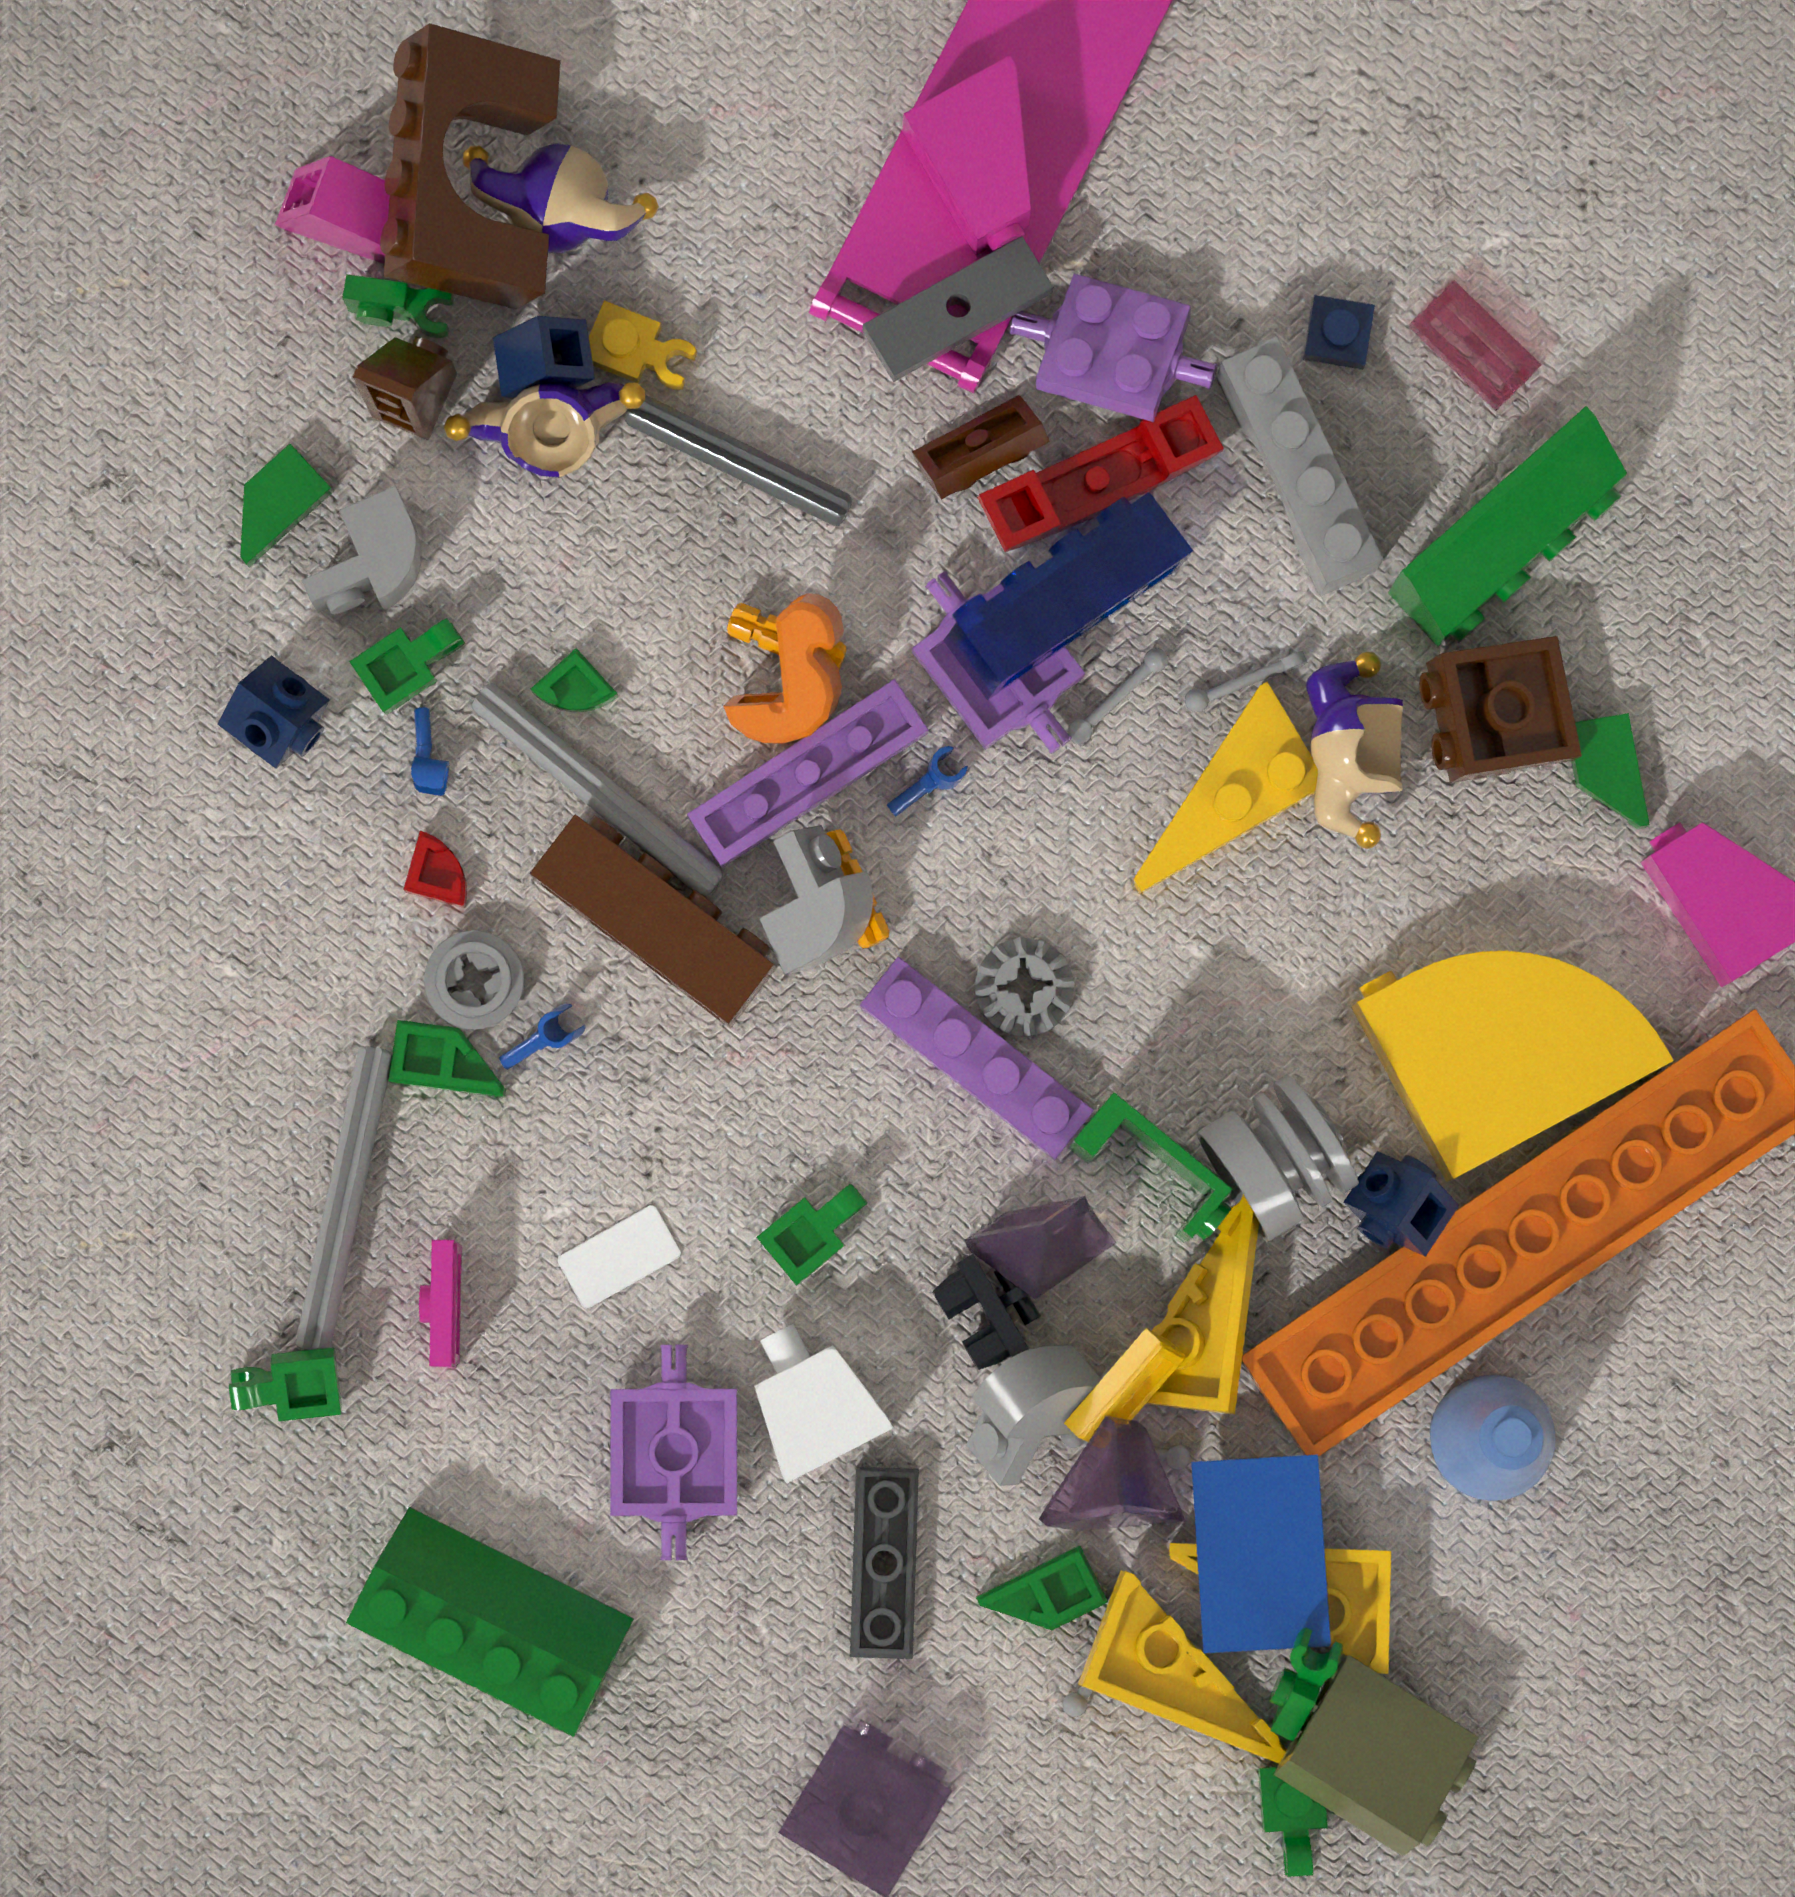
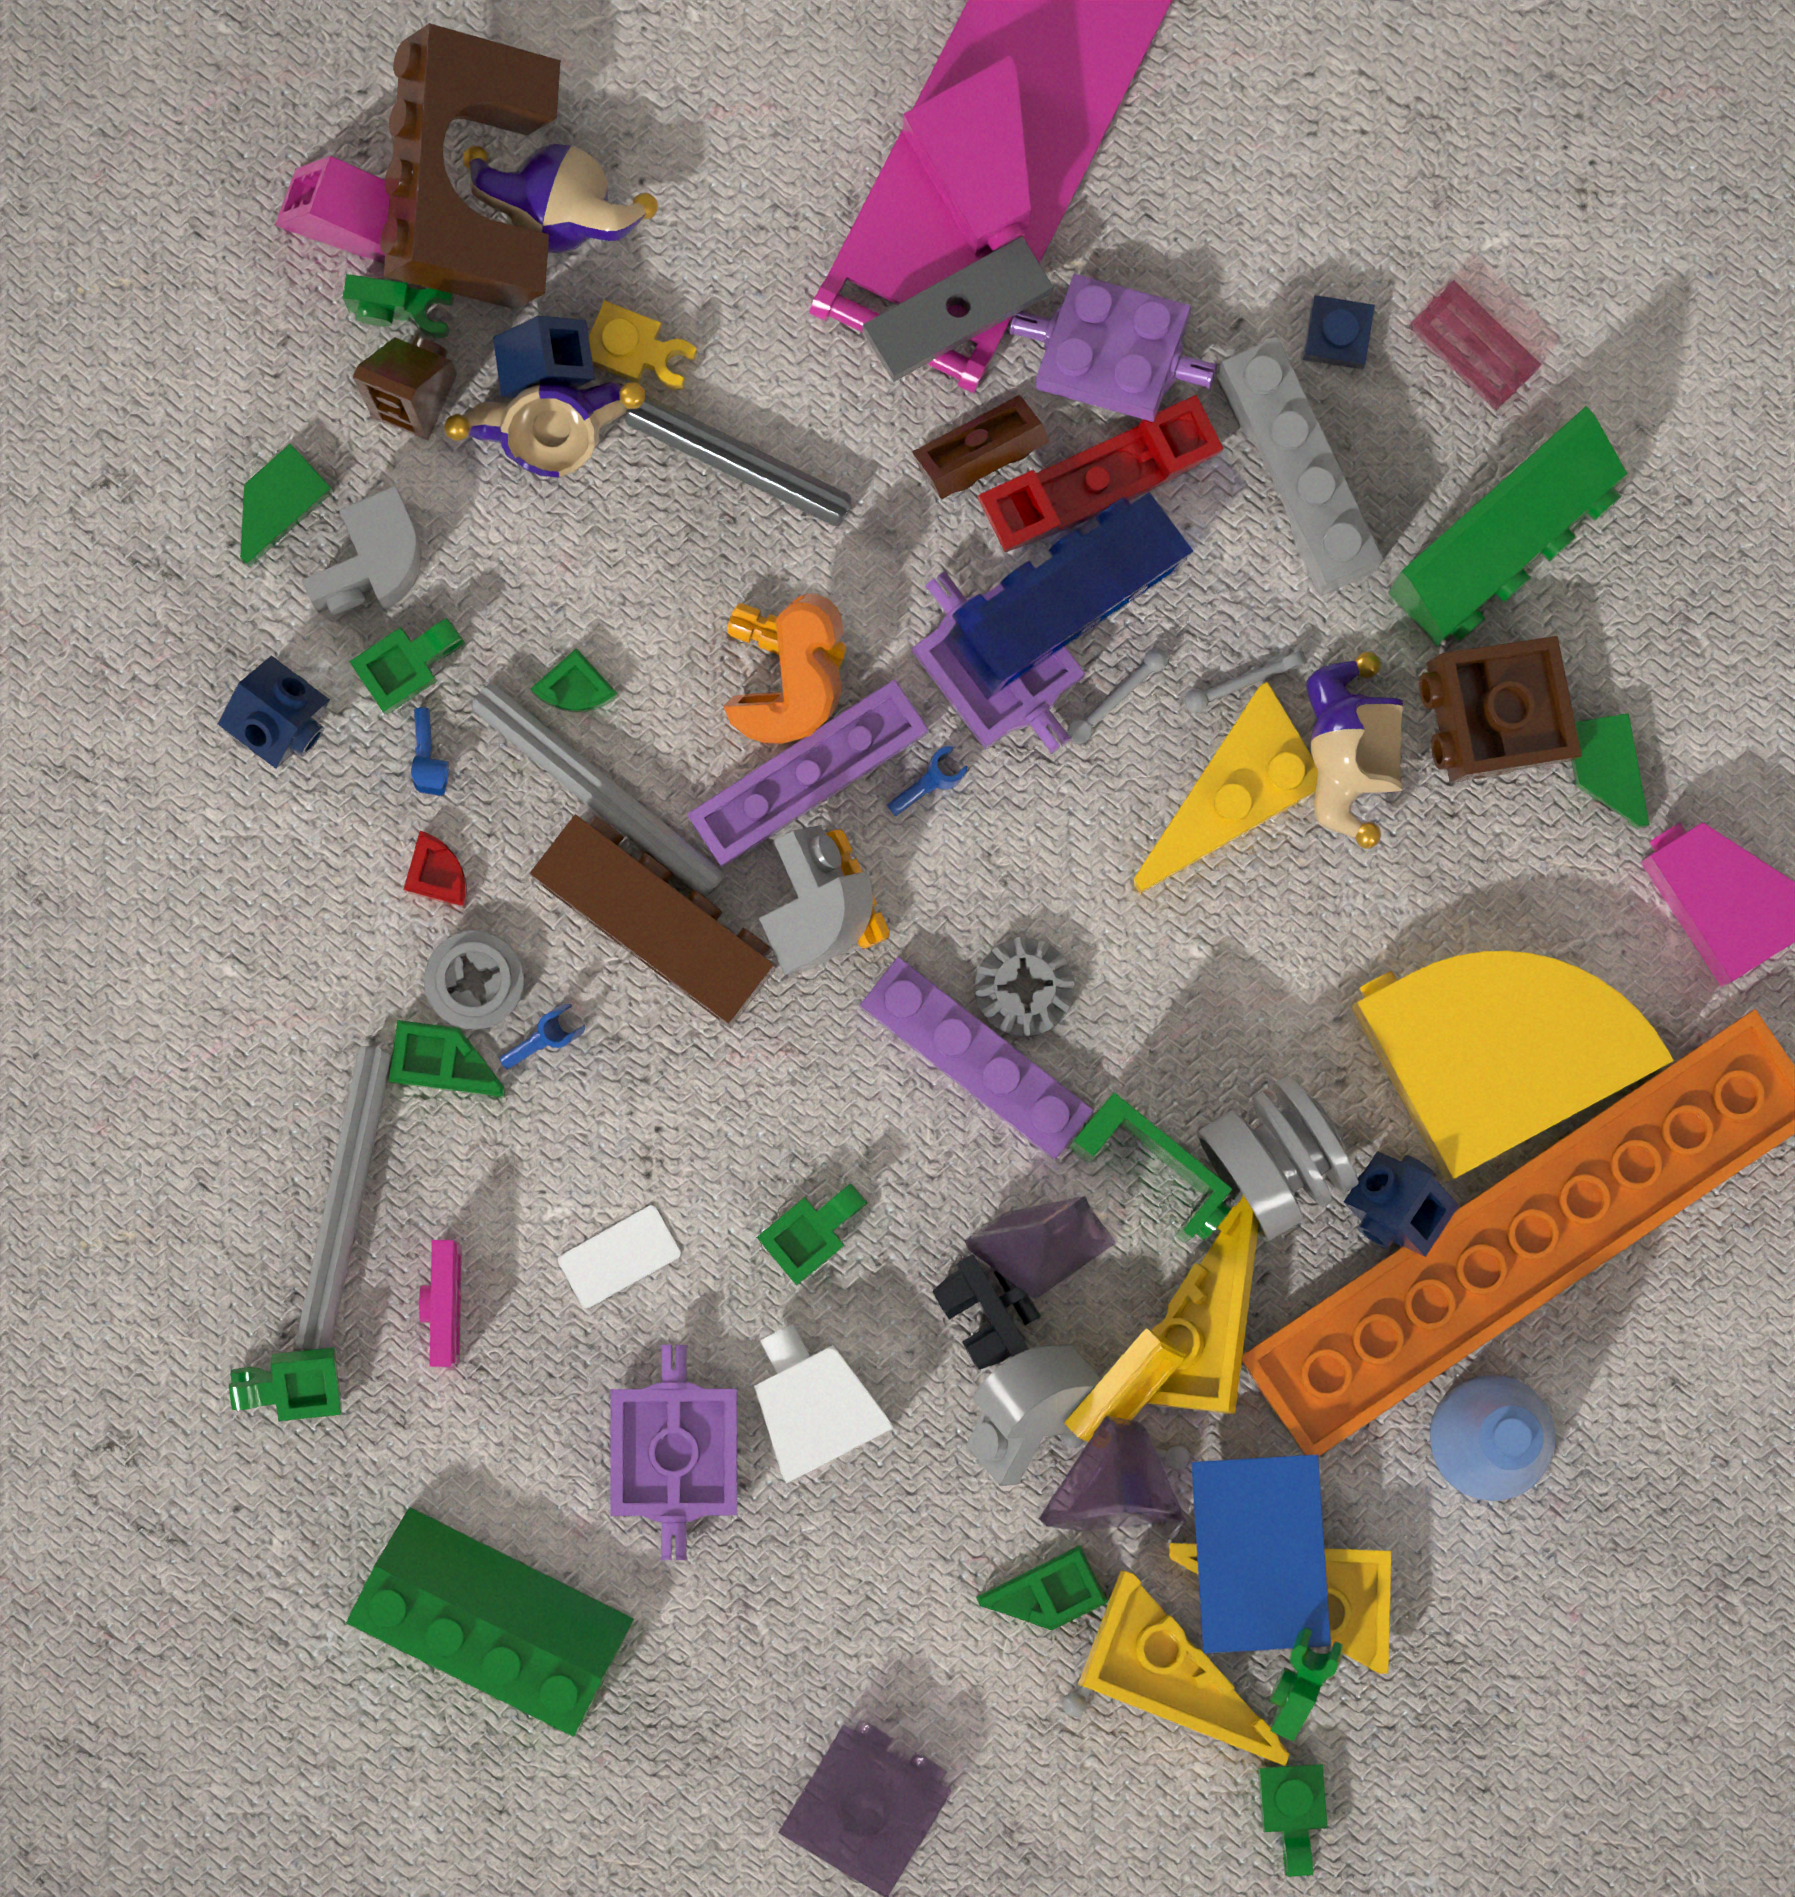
(884, 1603): dark grey tile -> none
(1379, 1757): olive brick -> none

